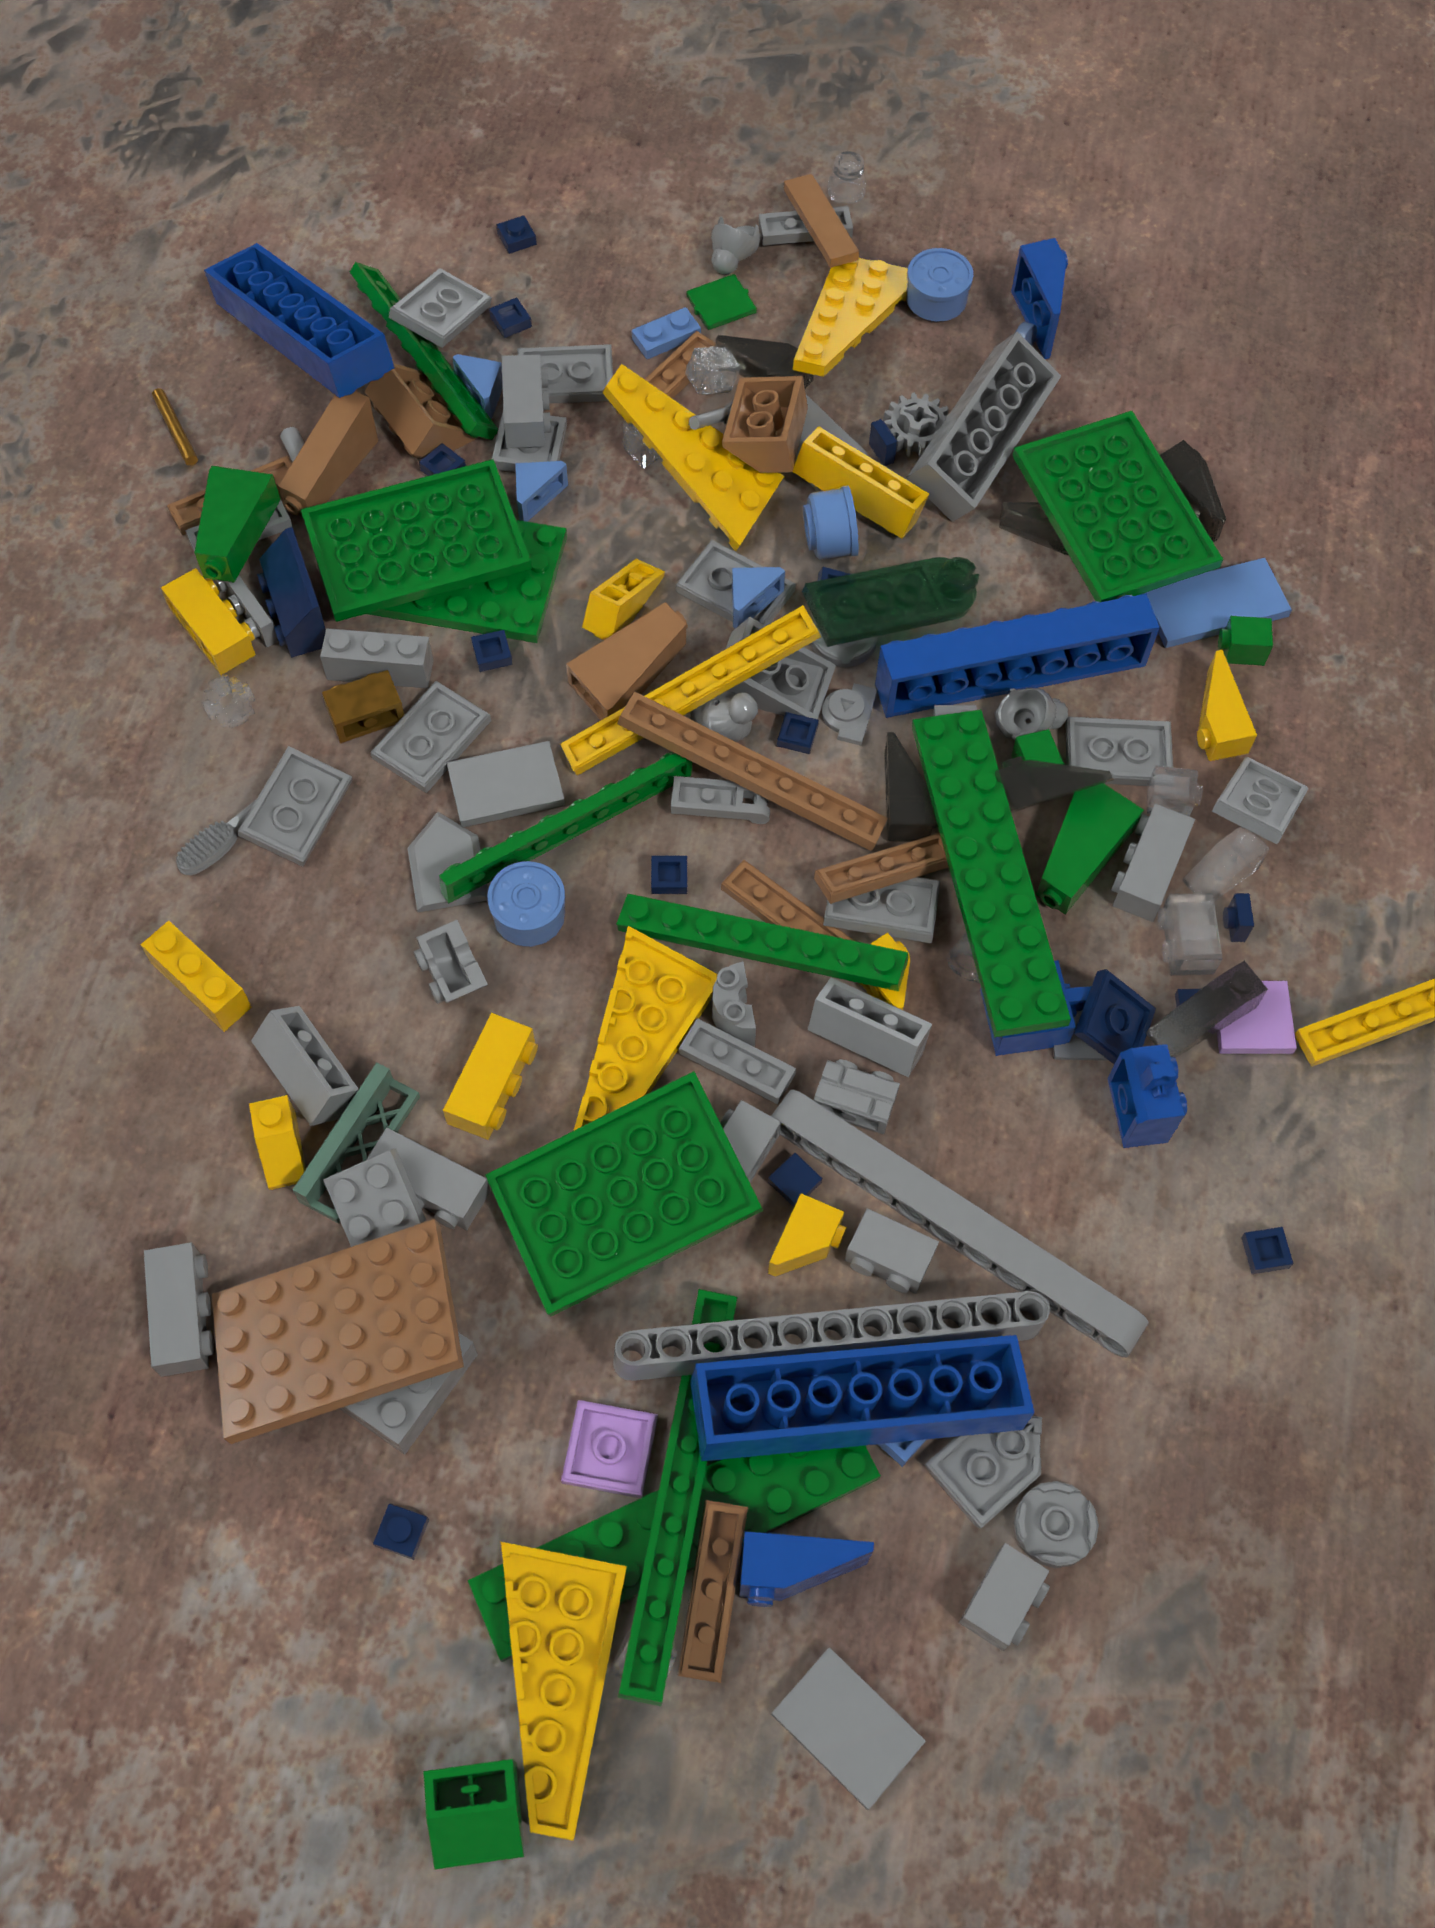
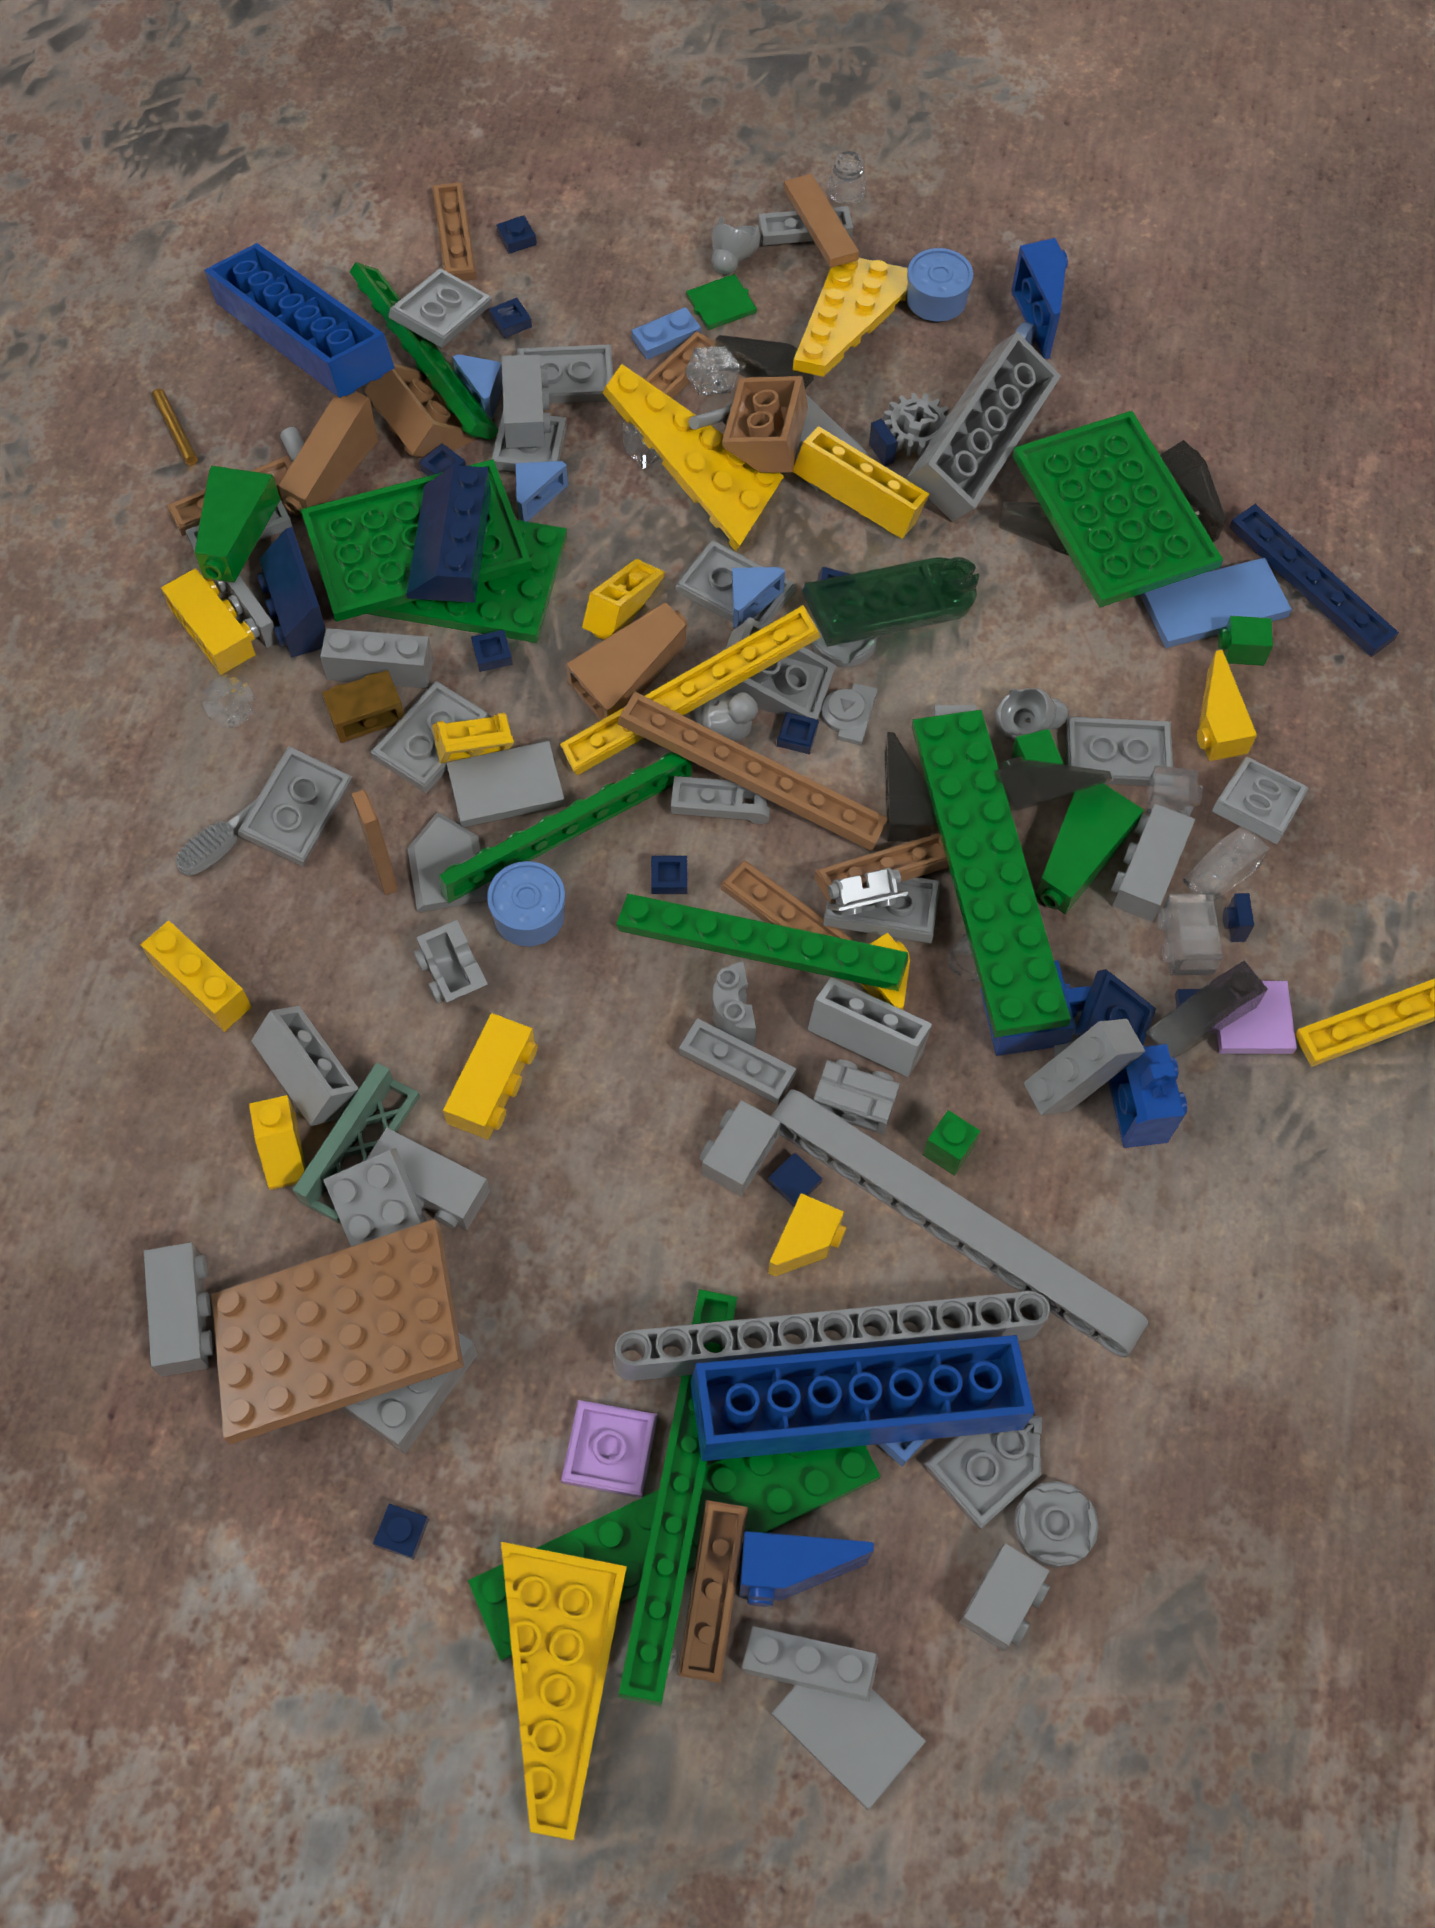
(375, 841): none -> medium nougat tile
(451, 536): none -> dark blue slope
(454, 231): none -> medium nougat tile
(472, 737): none -> yellow hinge
(474, 1813): green slope -> none
(623, 1193): green plate -> none
(644, 1023): yellow wing -> none
(810, 1663): none -> light grey plate
(831, 523): medium blue wheel -> none
(851, 895): none -> hinge
(890, 1252): light grey brick -> none
(951, 1142): none -> green brick
(1015, 654): blue brick -> none
(1084, 1066): none -> light grey brick
(1267, 1250): dark blue plate -> none
(1313, 580): none -> dark blue plate

